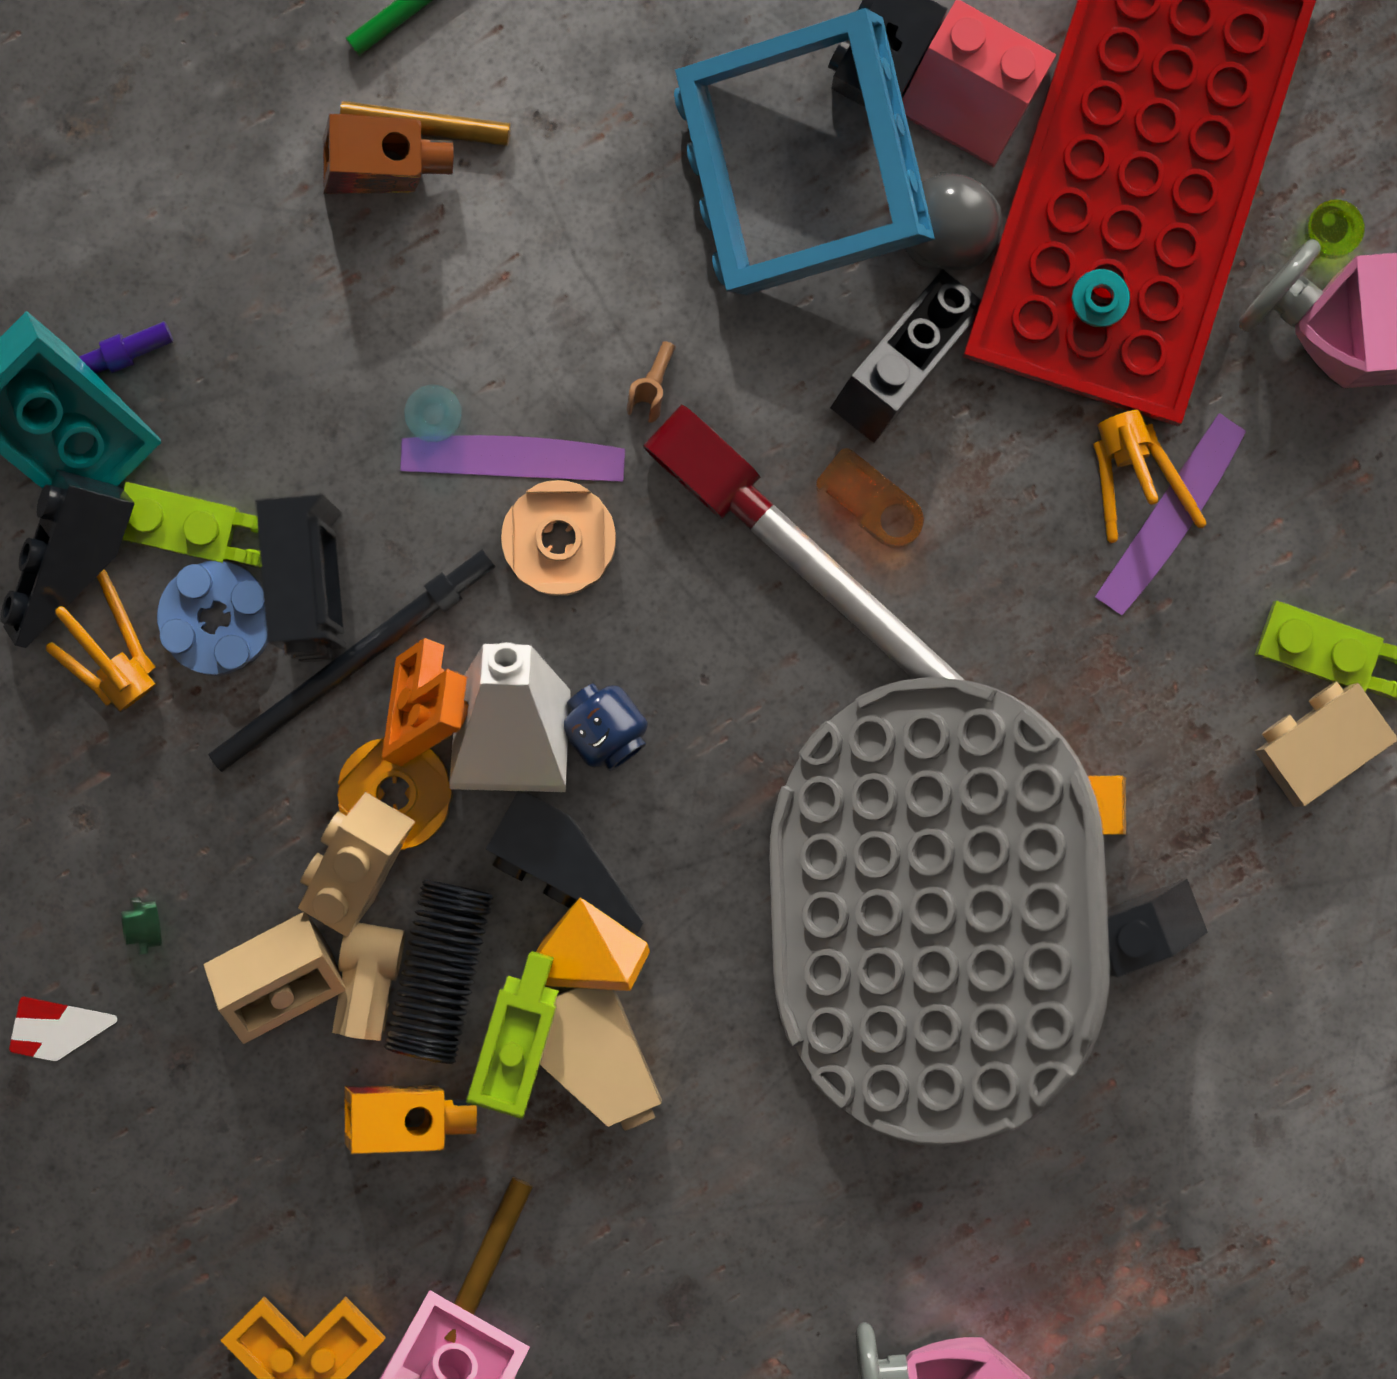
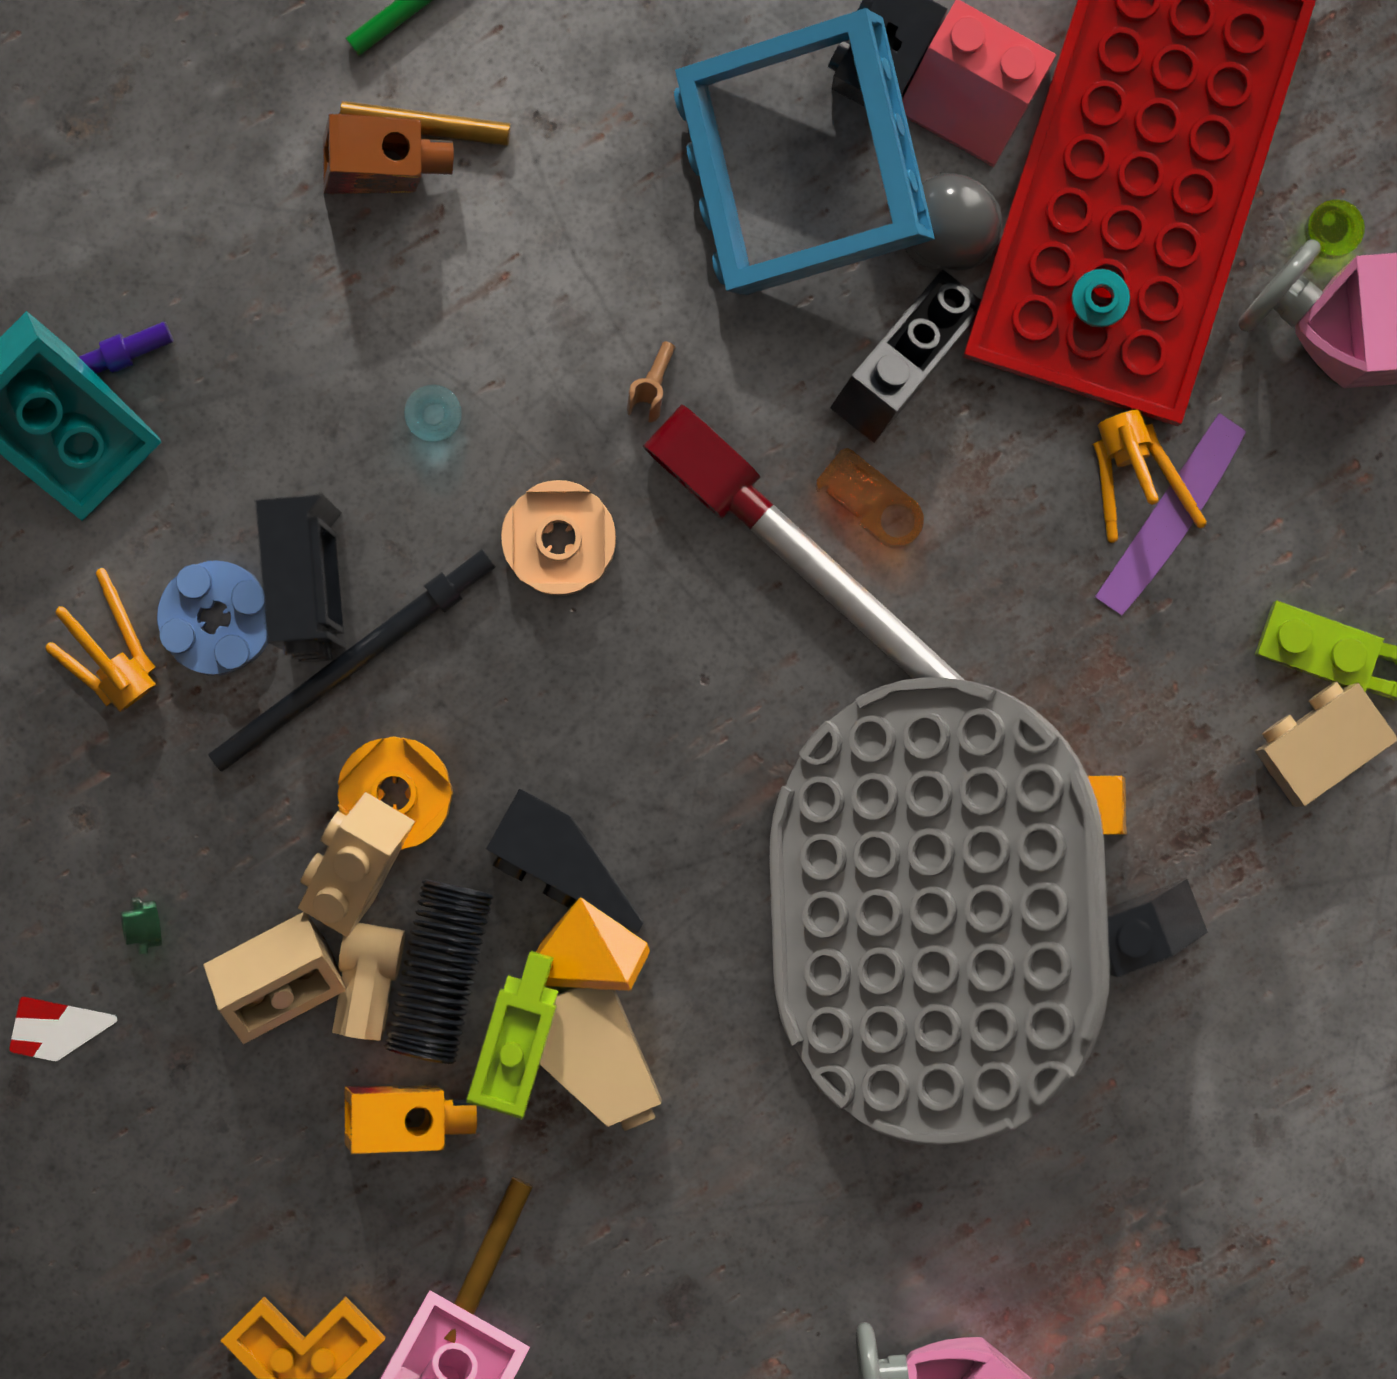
(72, 544): black slope -> none
(188, 526): lime hinge -> none
(423, 703): orange plate -> none
(512, 724): white slope -> none
(514, 457): medium lavender sticker -> none
(605, 726): dark blue head -> none

